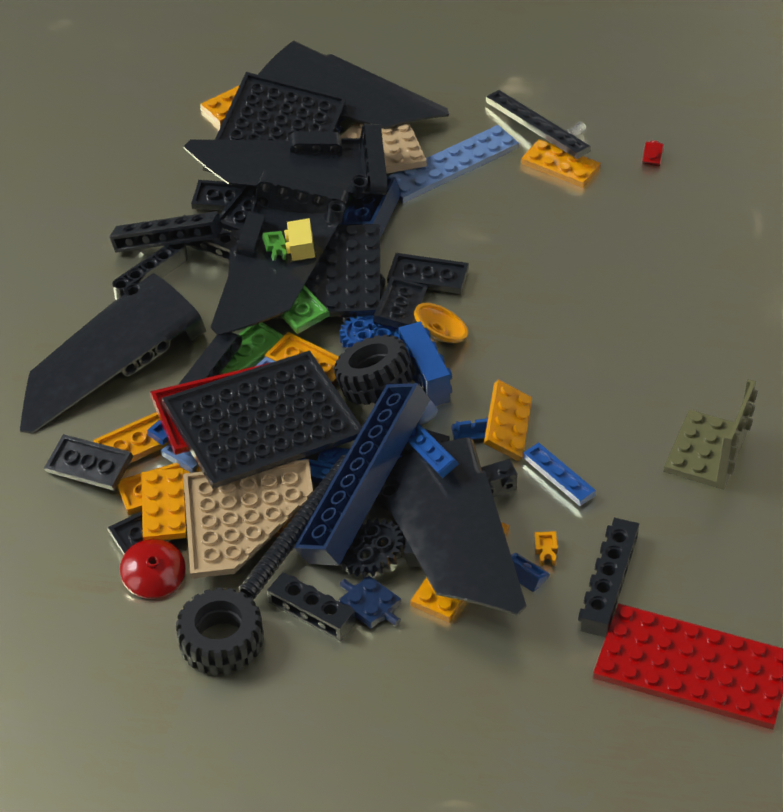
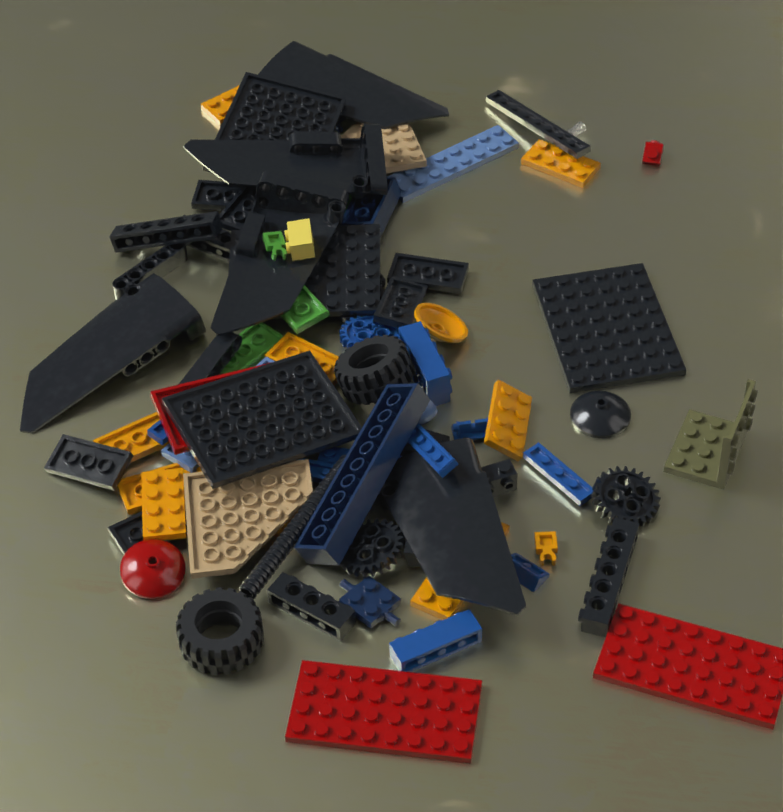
(385, 711): none -> red plate
(435, 641): none -> blue brick
(600, 414): none -> black dish
(607, 328): none -> black plate
(625, 490): none -> black gear

